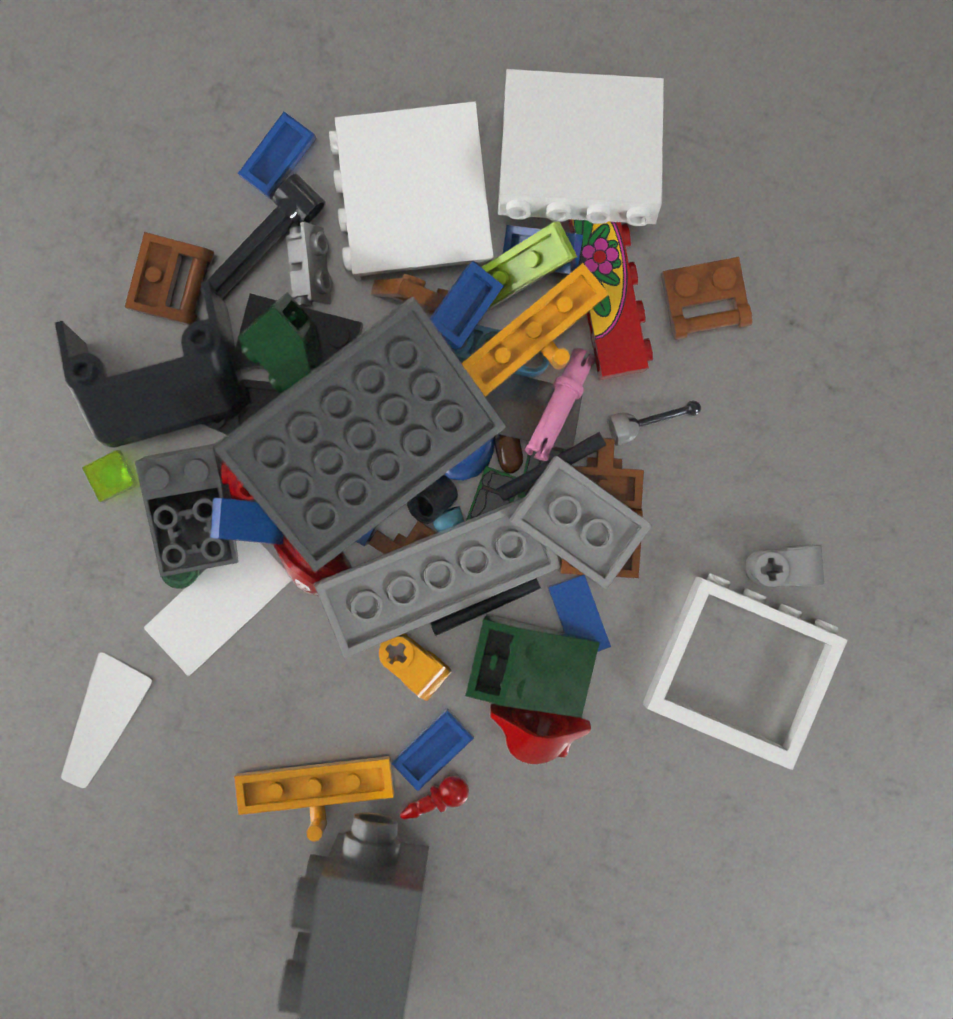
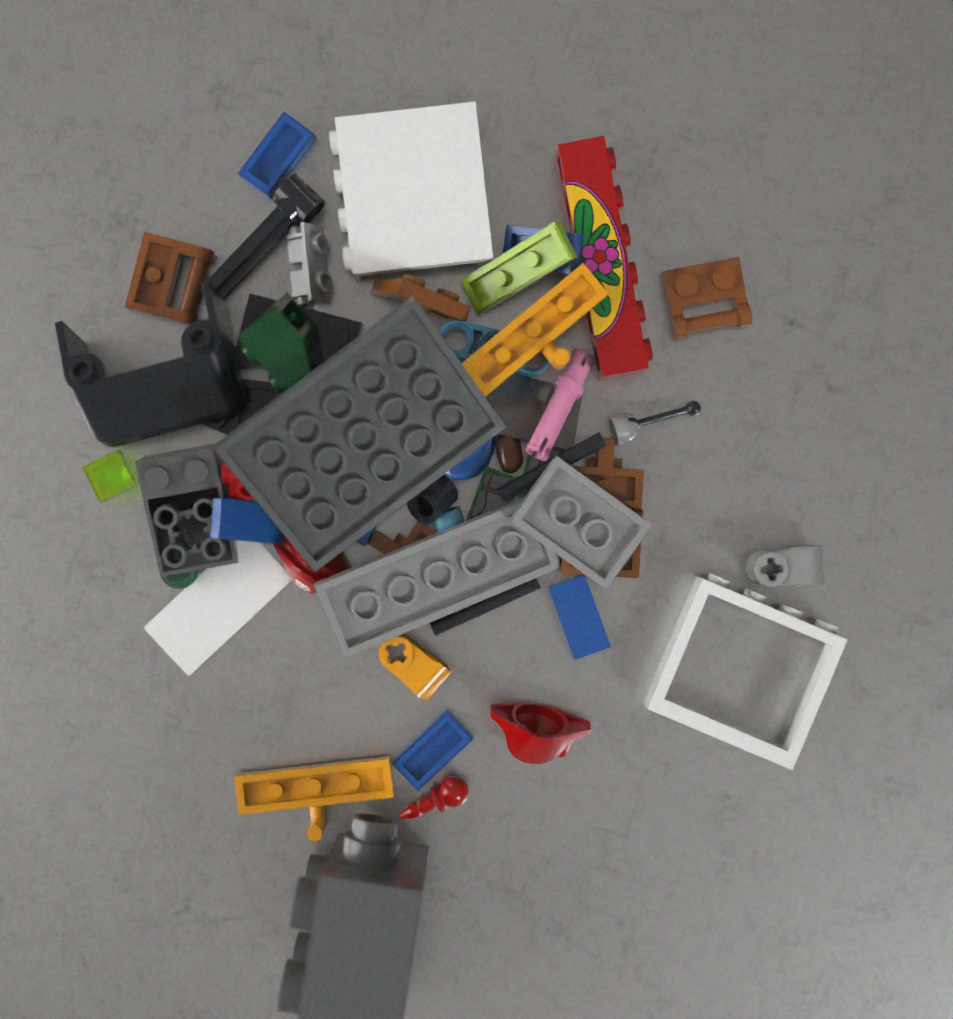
(106, 711): white sticker -> none
(465, 304): blue tile -> none
(531, 667): dark green slope -> none
(582, 147): white panel -> none

